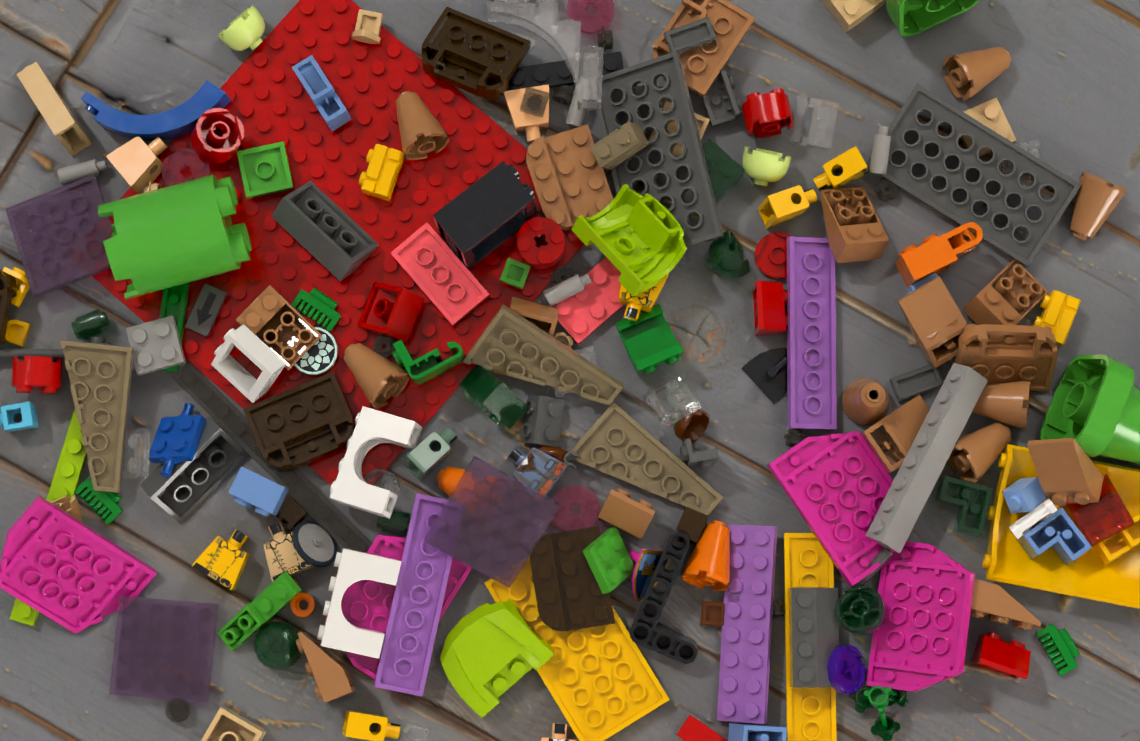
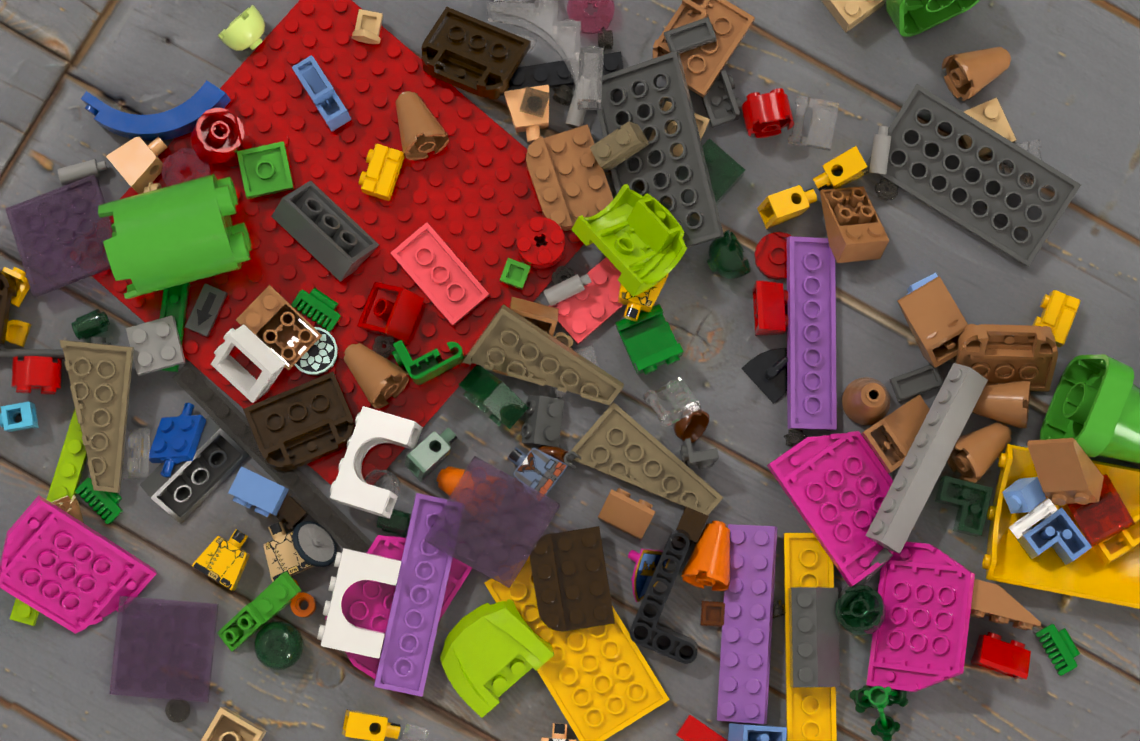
(53, 109): tan slope -> none
(330, 674): medium nougat slope -> none
(486, 214): black window -> none
(589, 507): clear pink plate -> none
(609, 560): bright green plate -> none
(764, 165): yellowish green cylinder -> none
(846, 669): dark purple tile -> none
(937, 253): orange brick -> none
(1006, 297): medium nougat slope -> none
(1094, 205): medium nougat cone -> none

